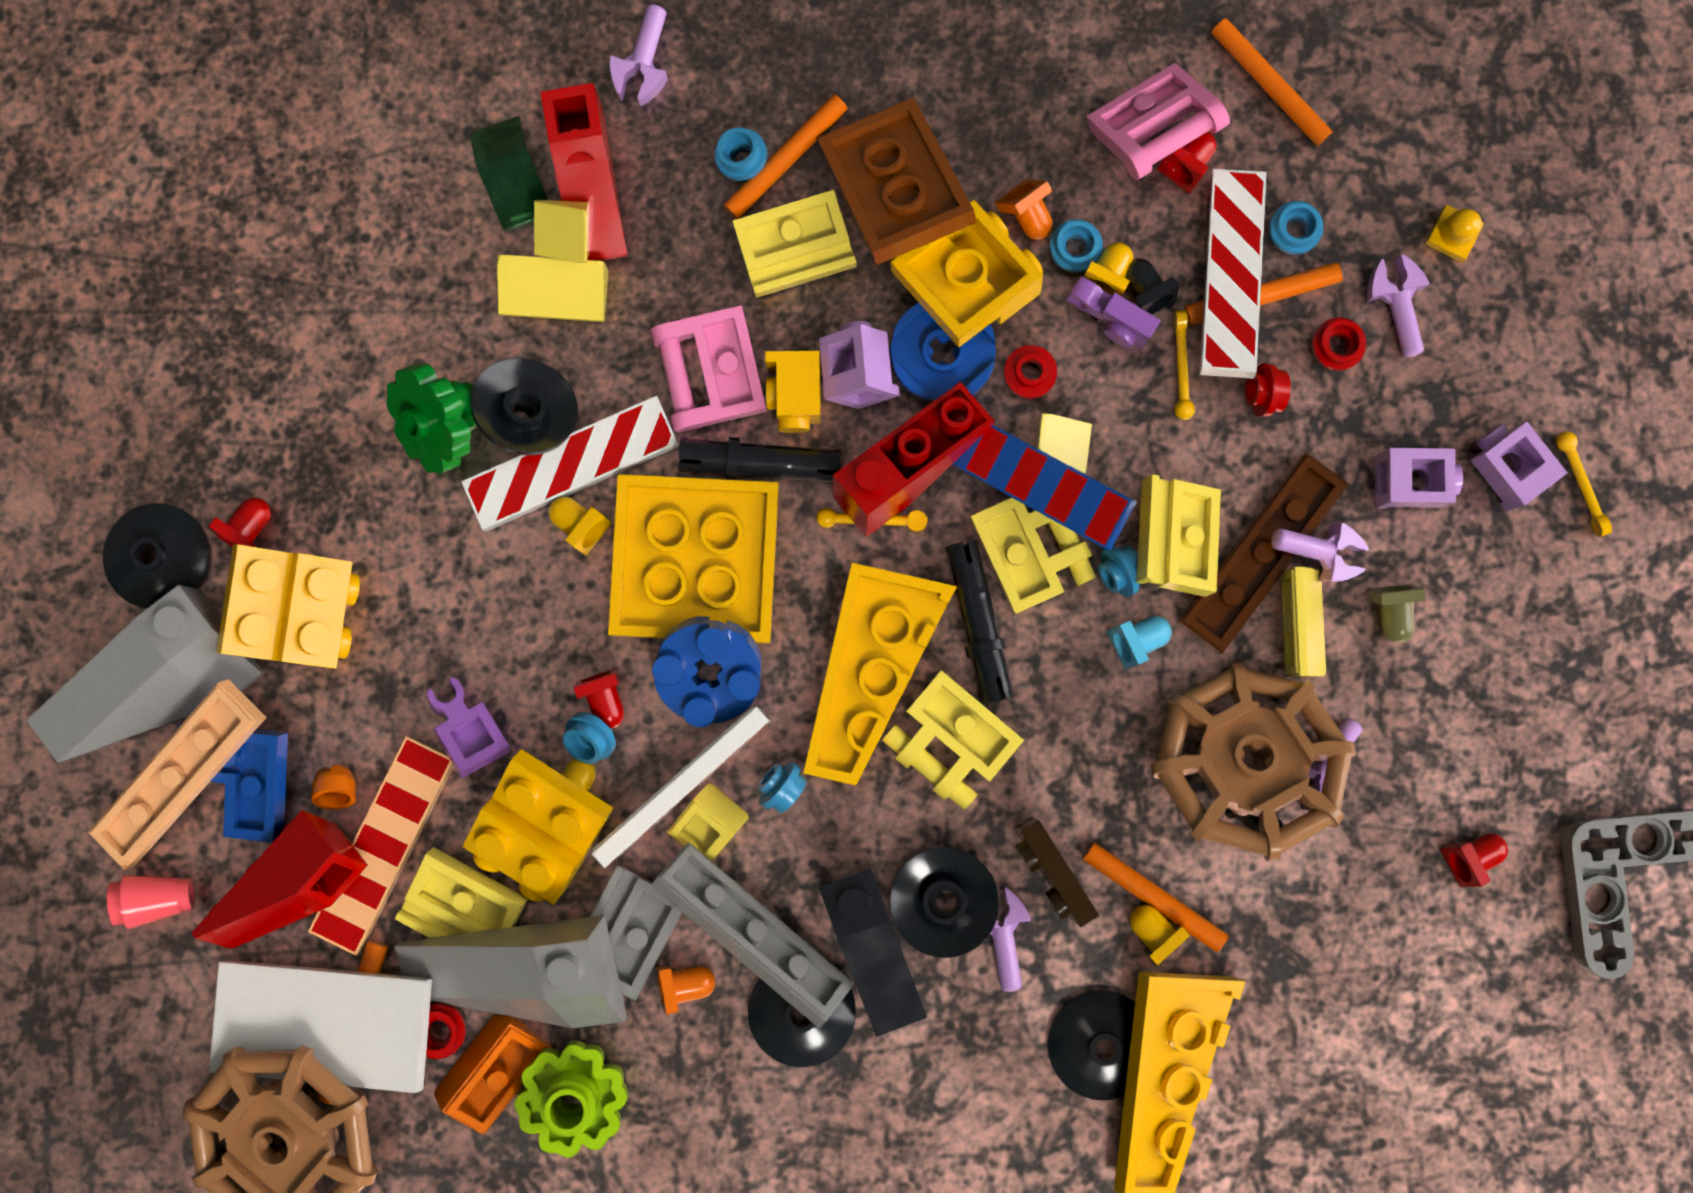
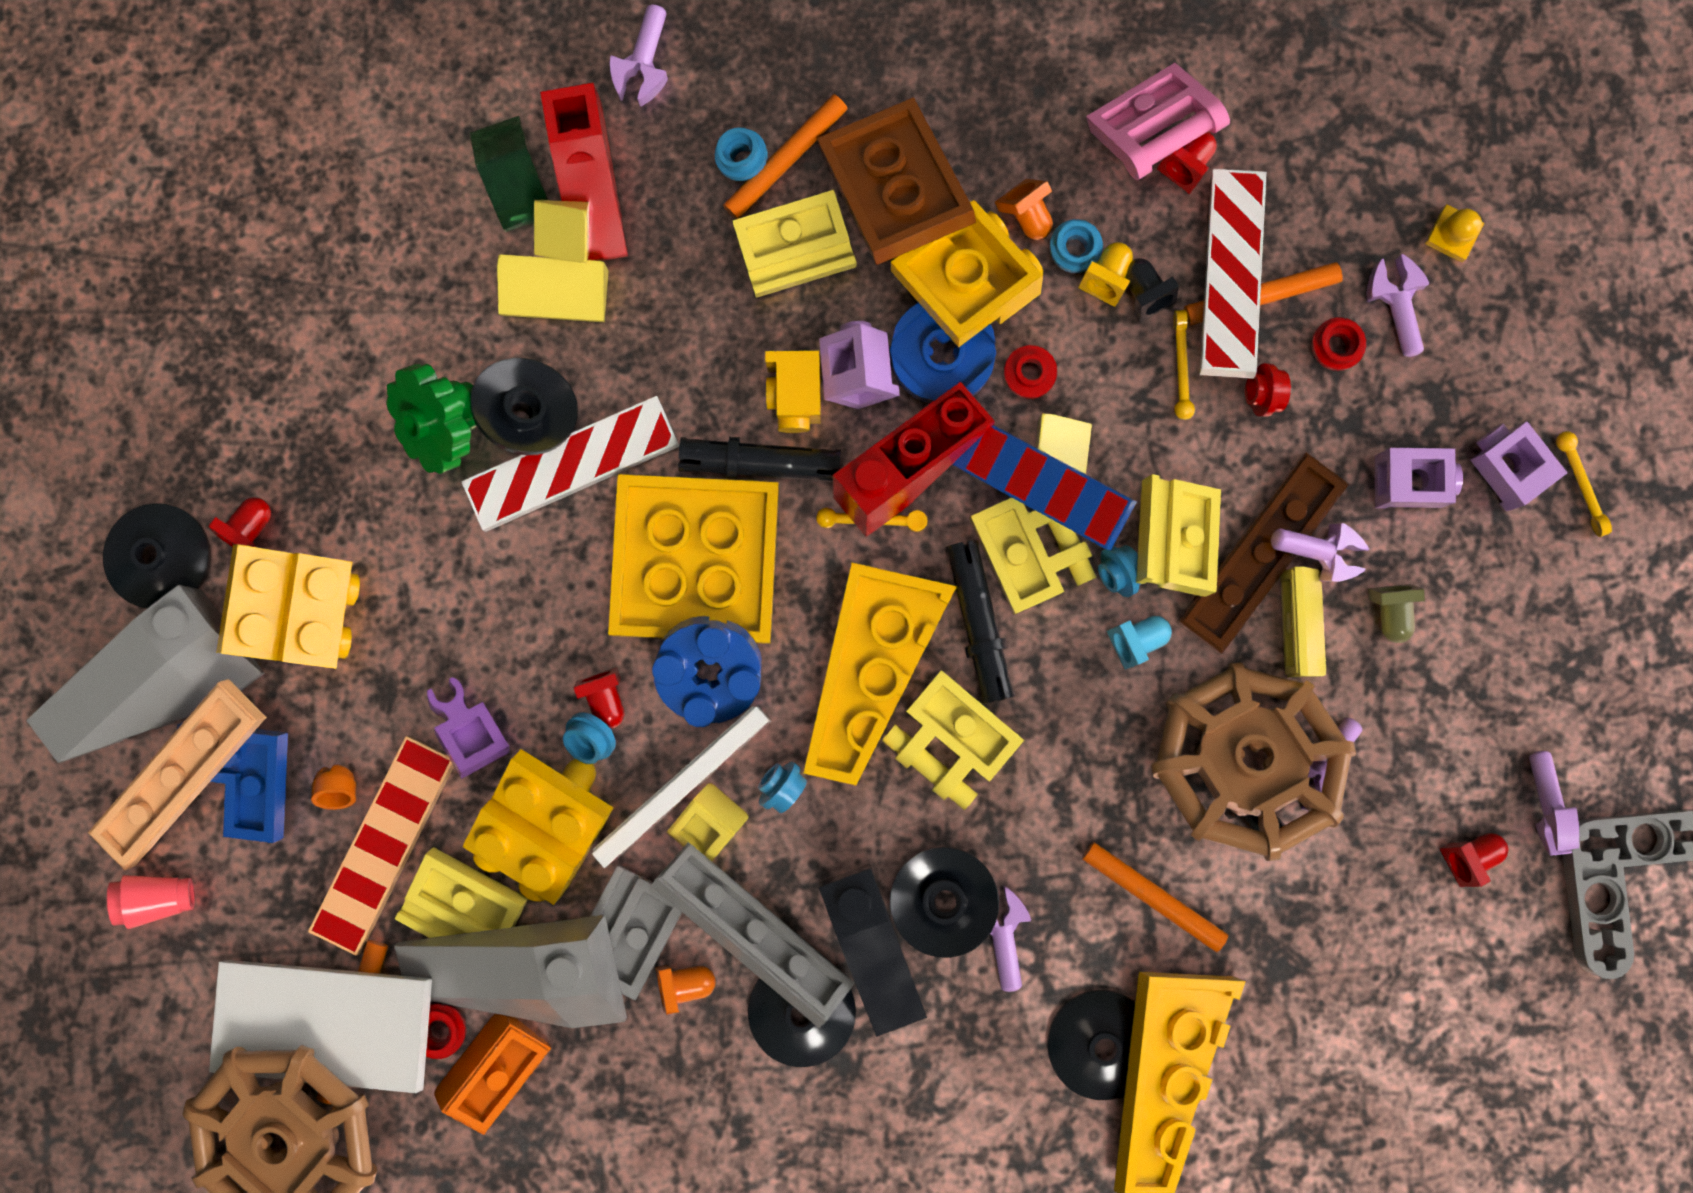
(289, 881): red slope -> none
(577, 1073): lime plant -> none
(581, 525): yellow piece -> none
(725, 363): bright pink plate -> none
(1041, 854): dark brown plate -> none
(1122, 320): medium lavender plate -> none
(1156, 932): yellow piece -> none
(1271, 82): orange bar -> none
(1303, 214): dark azure plate -> none
(1559, 824): none -> lavender bar

